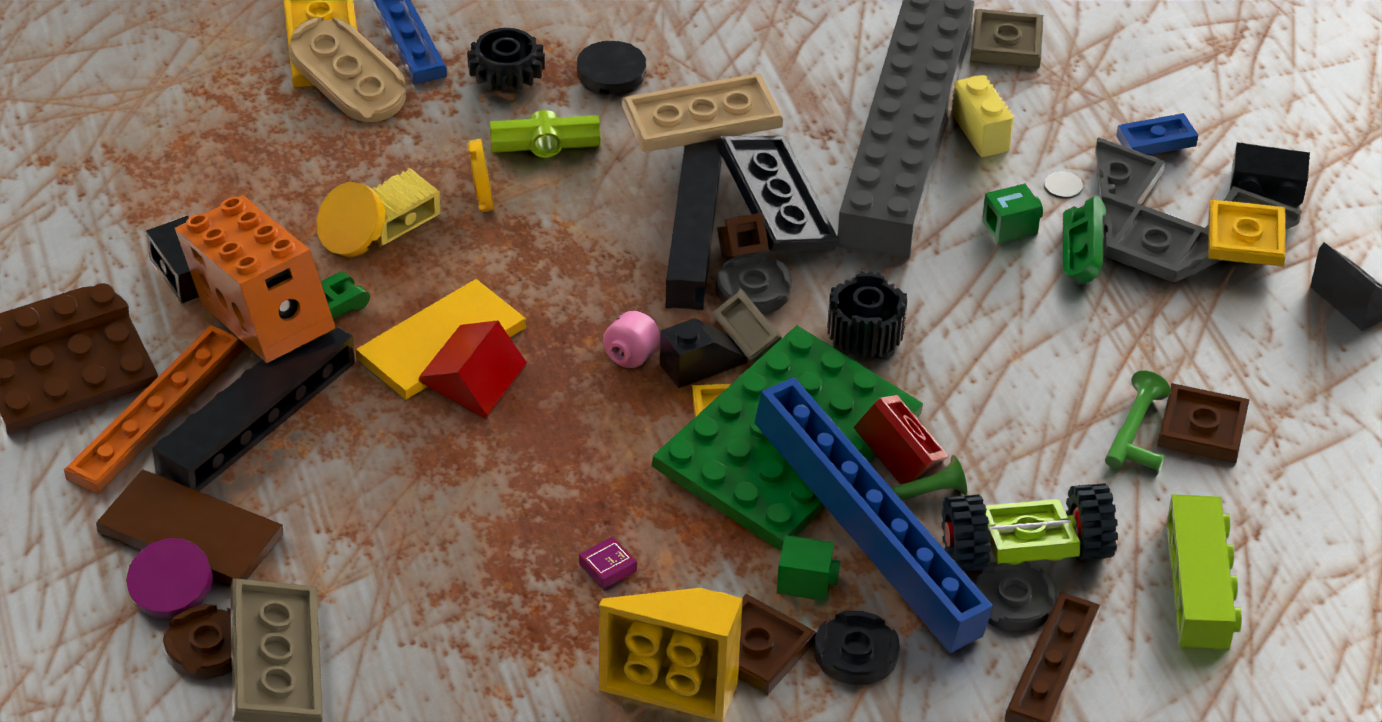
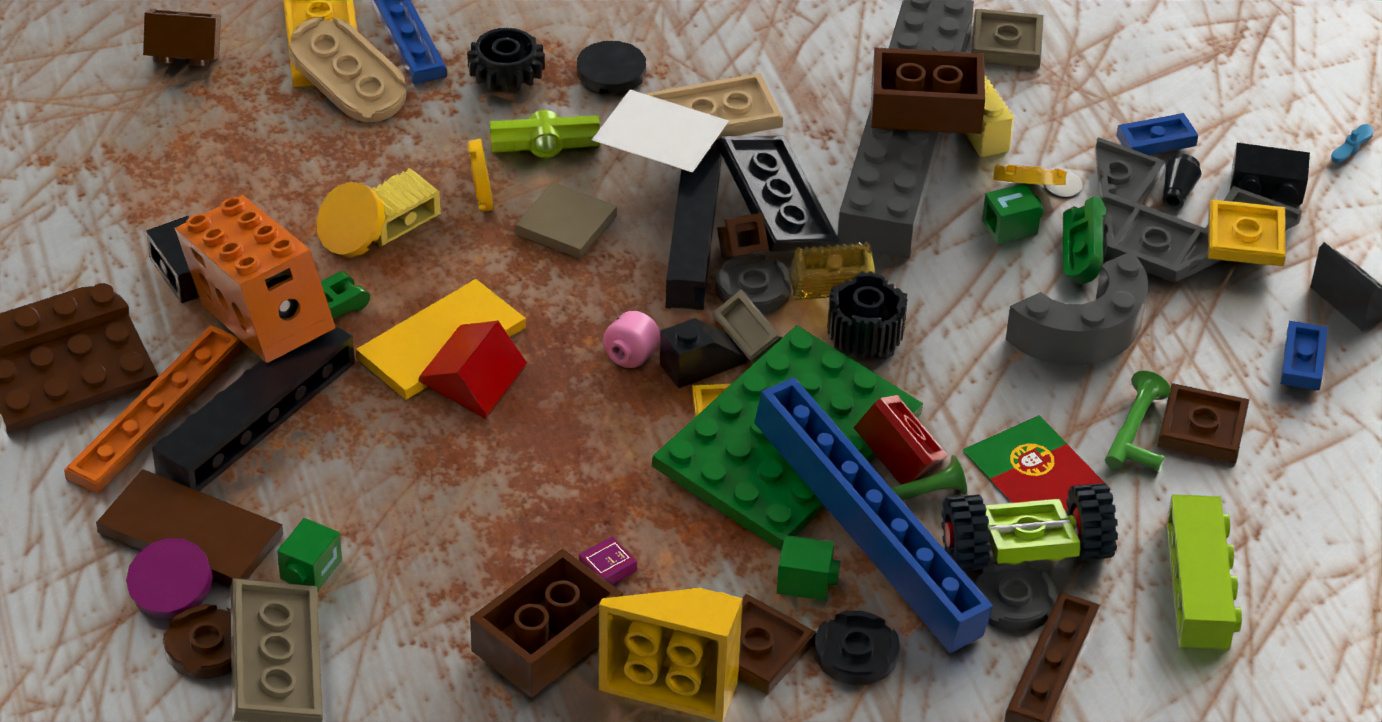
(181, 36): none -> reddish brown brick
(309, 554): none -> green brick
(542, 623): none -> reddish brown brick
(566, 220): none -> dark tan tile
(660, 130): none -> white sticker
(820, 269): none -> clear yellow brick
(927, 90): none -> reddish brown brick
(1029, 174): none -> yellow tile
(1031, 463): none -> sticker
(1088, 330): none -> dark grey brick
(1180, 179): none -> black cone
(1304, 355): none -> blue plate
(1352, 143): none -> dark azure piece

